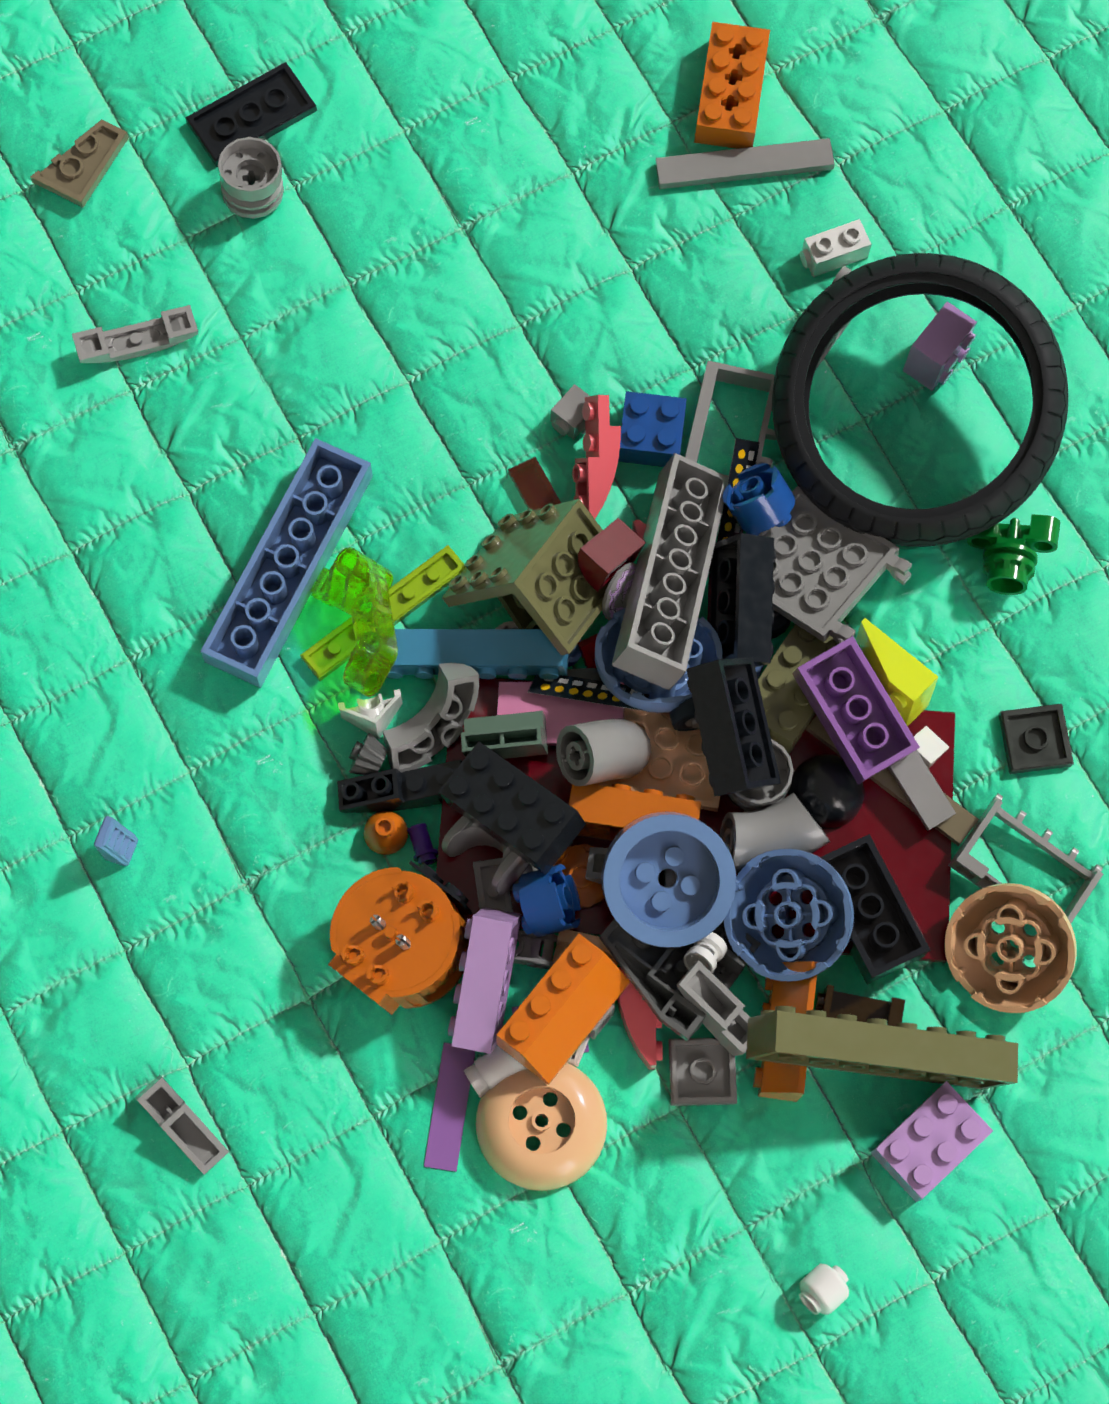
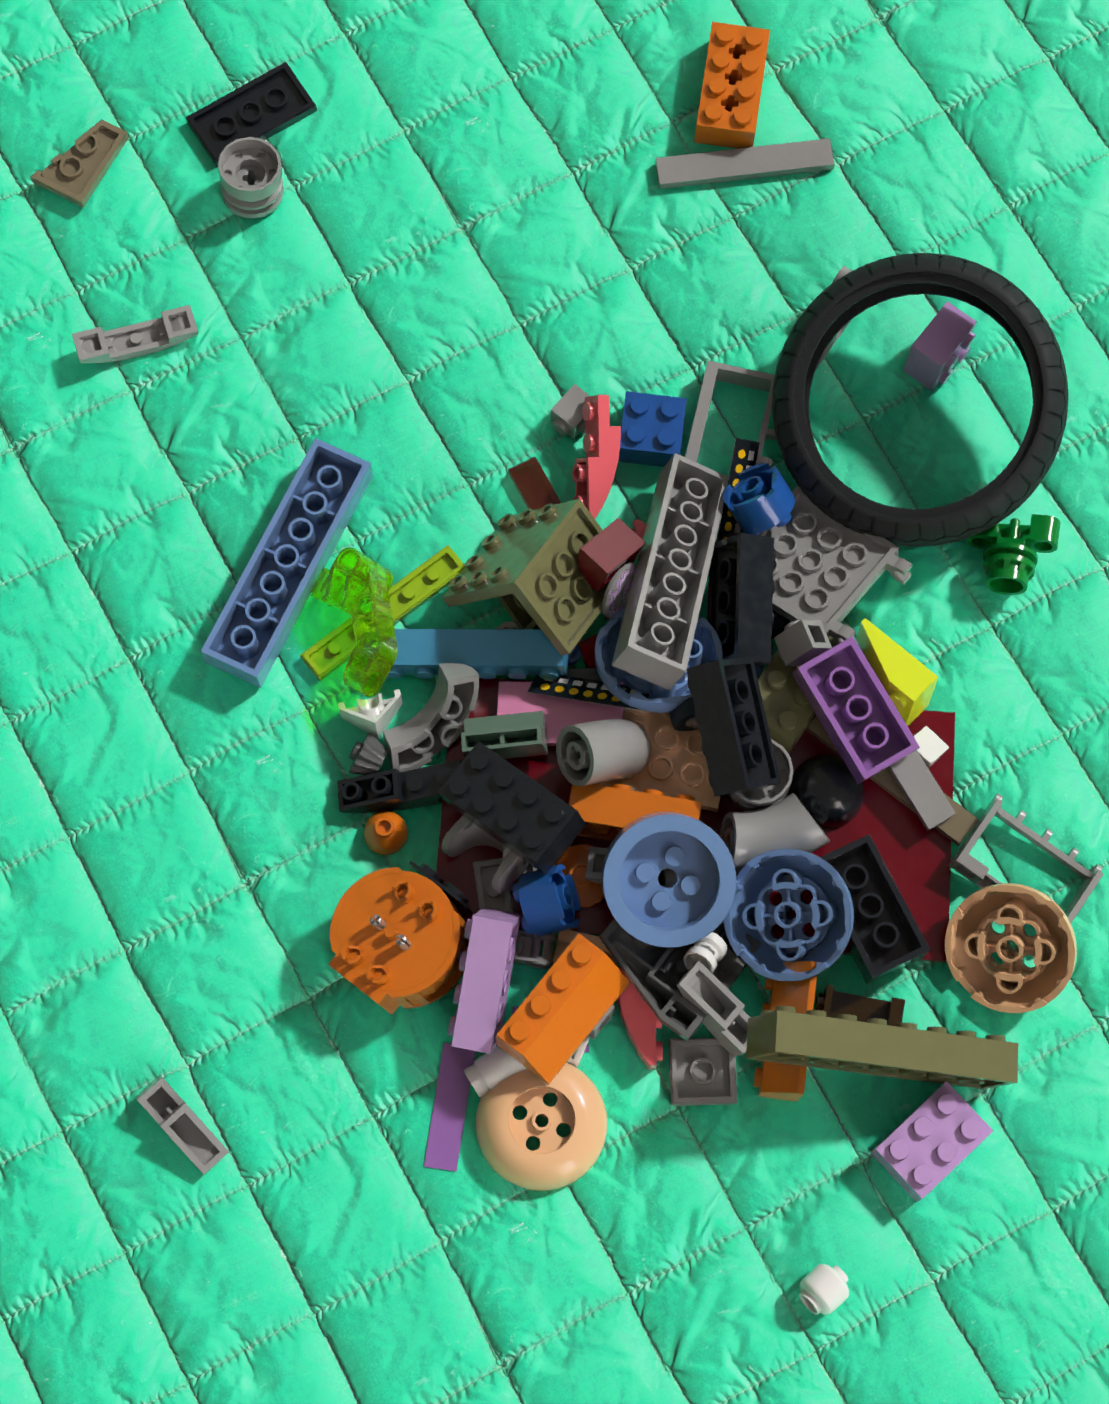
(115, 842): medium blue slope -> none
(422, 844): dark purple pin -> none
(802, 642): none -> light grey brick
(835, 248): brick -> none
(1035, 738): pearl dark grey tile -> none

